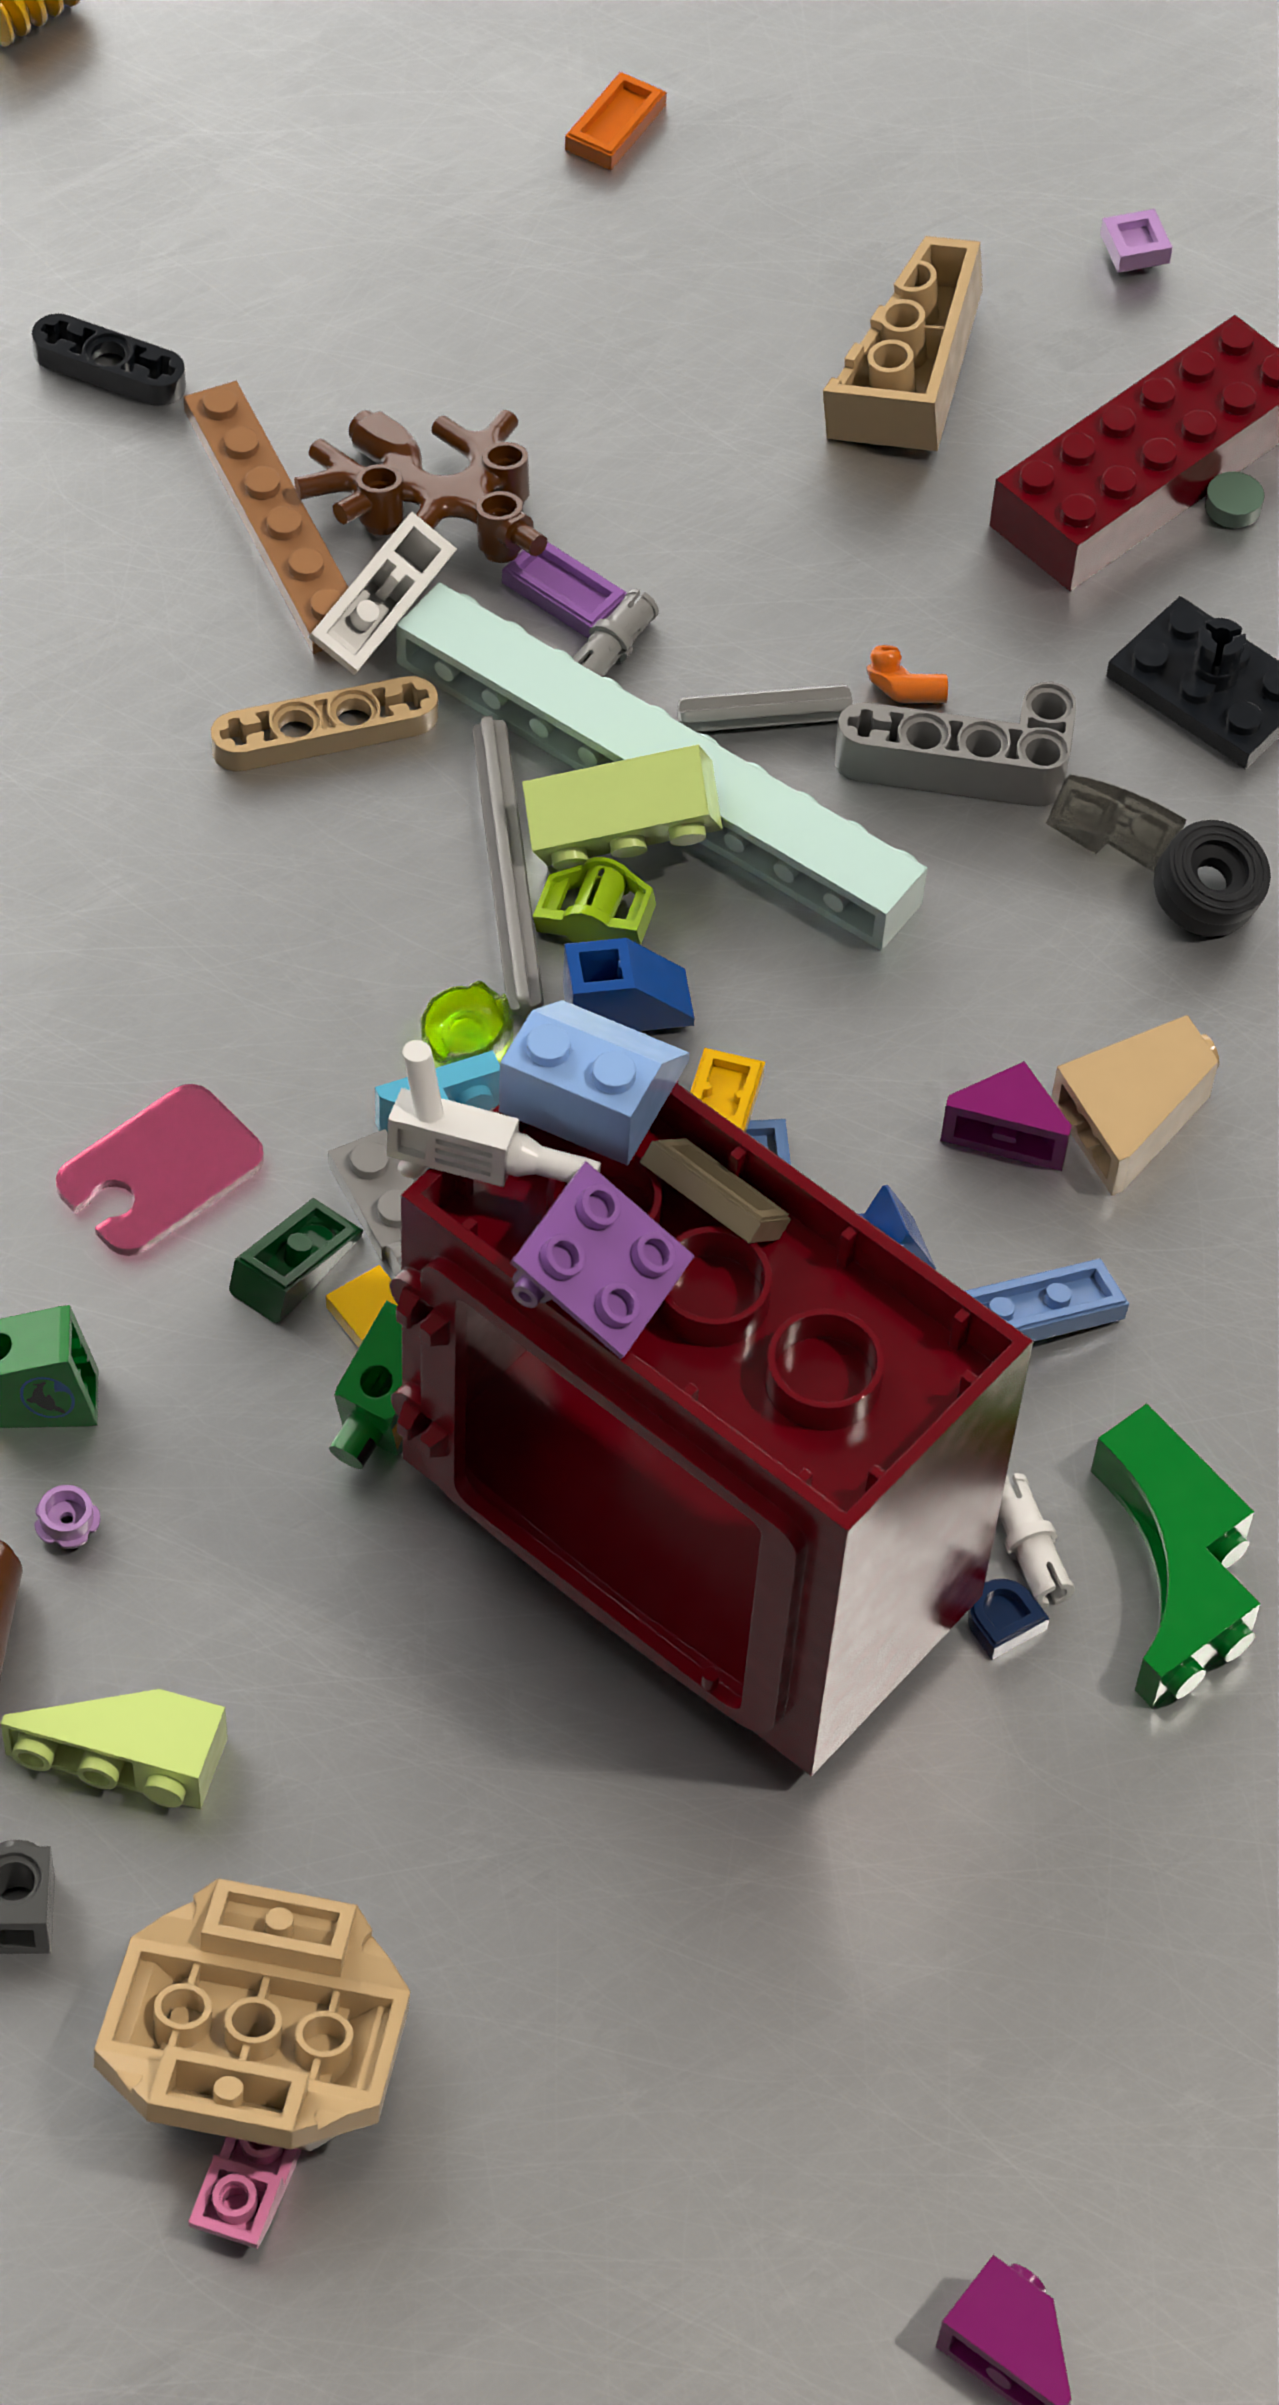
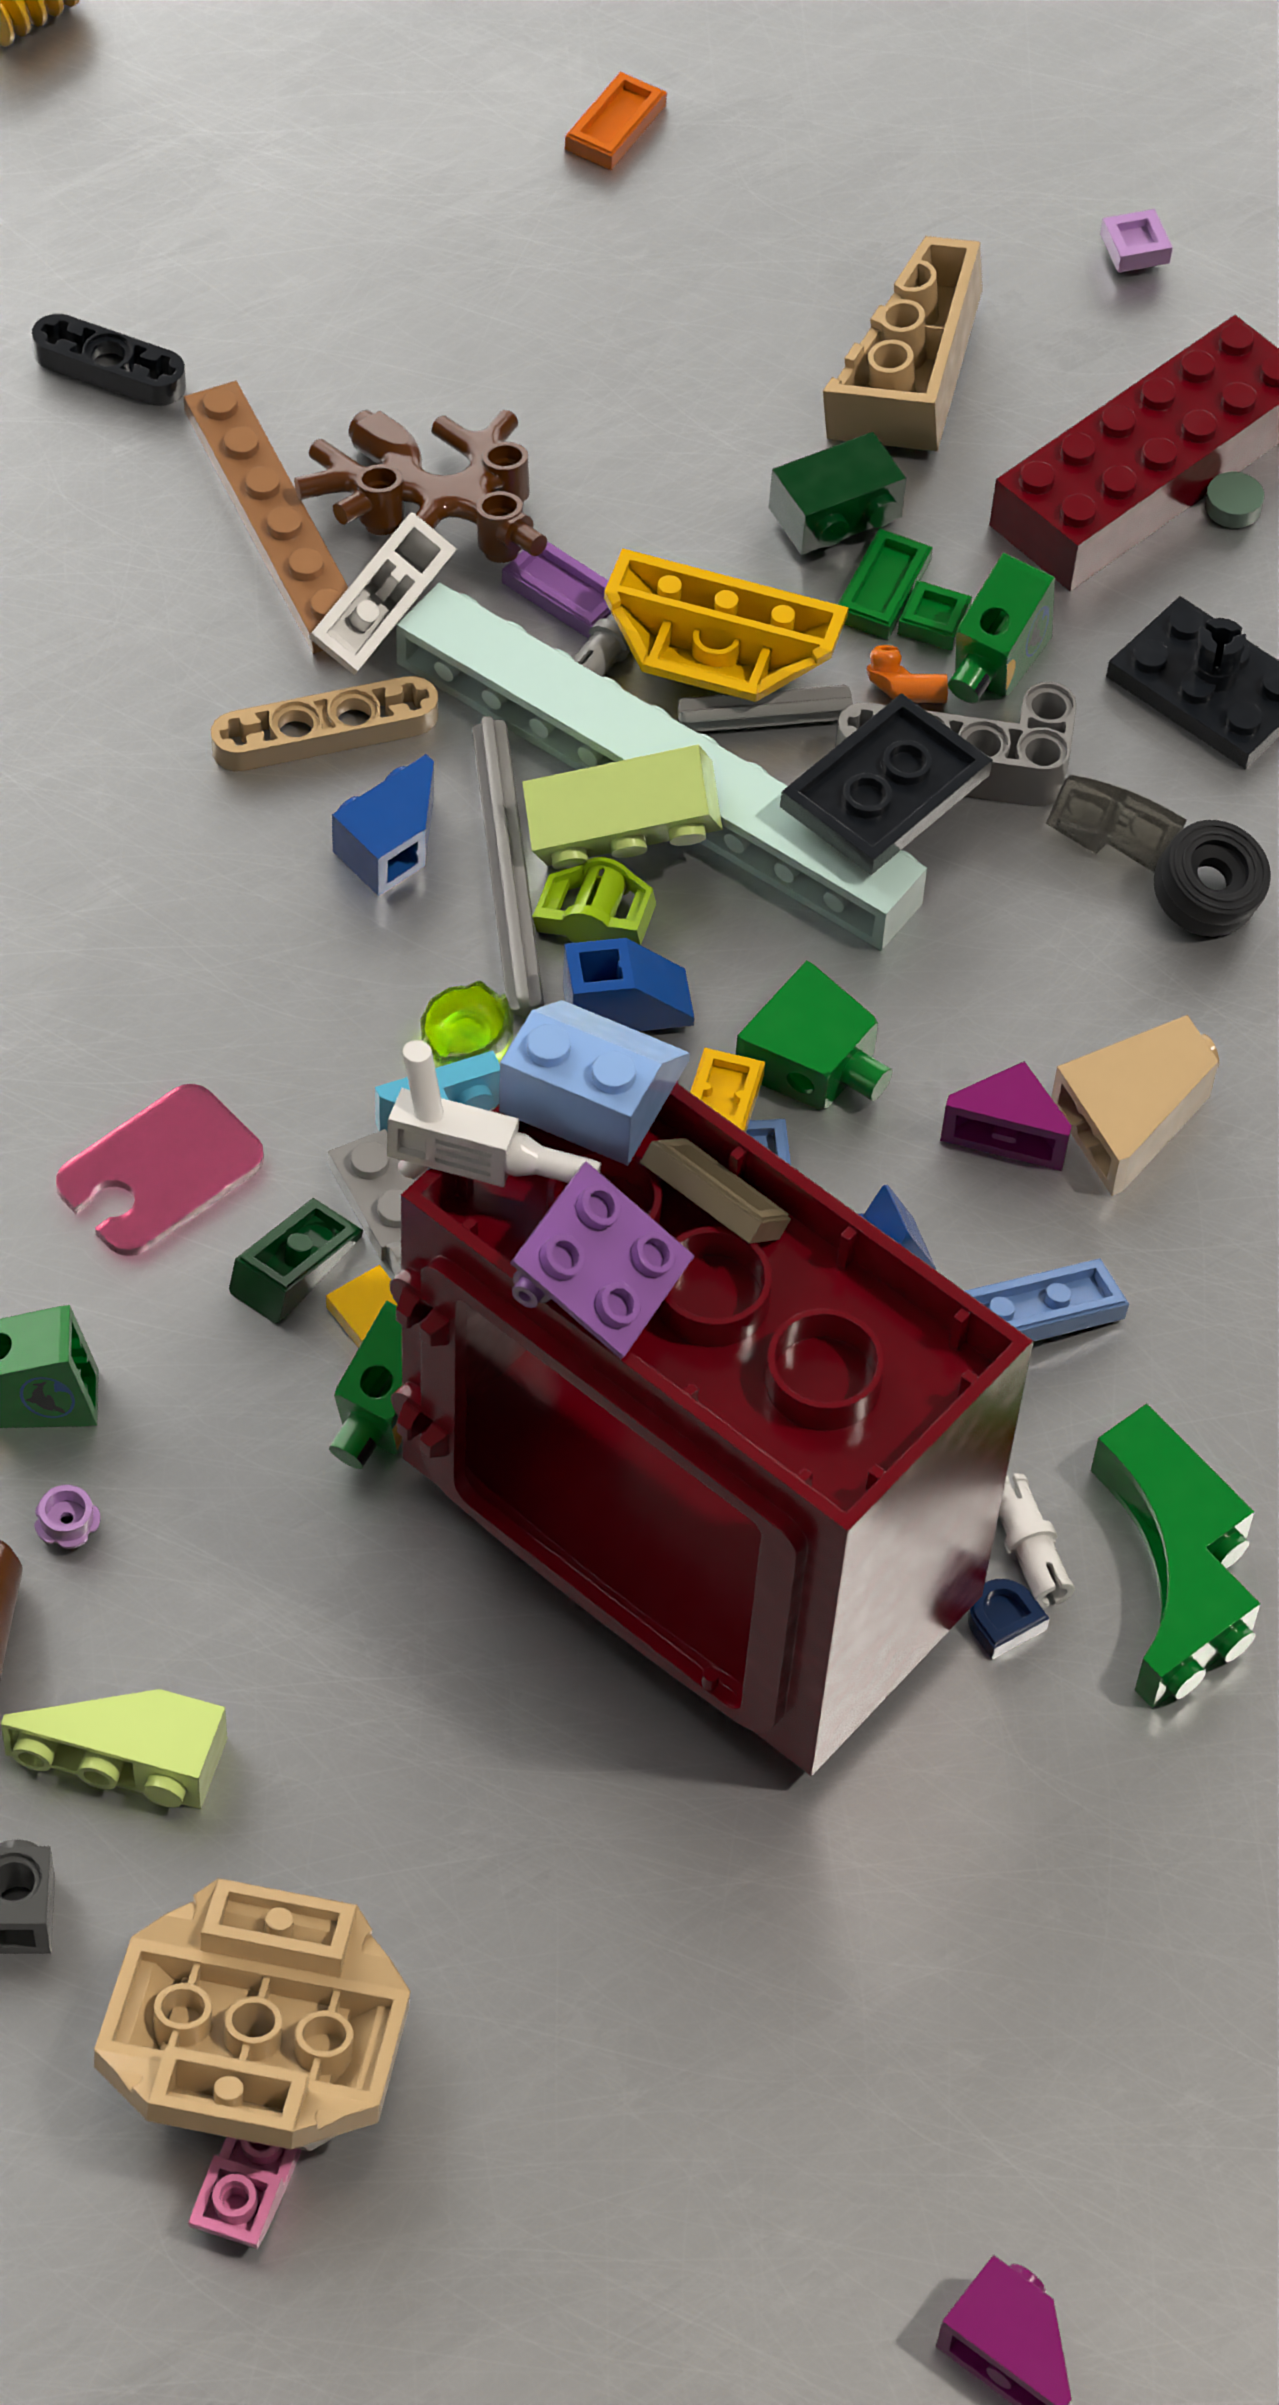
(388, 827): none -> blue slope
(718, 627): none -> yellow wedge
(815, 1042): none -> green torso
(837, 493): none -> dark green brick
(884, 583): none -> green tile
(886, 783): none -> black plate
(933, 615): none -> green tile
(1003, 630): none -> green torso

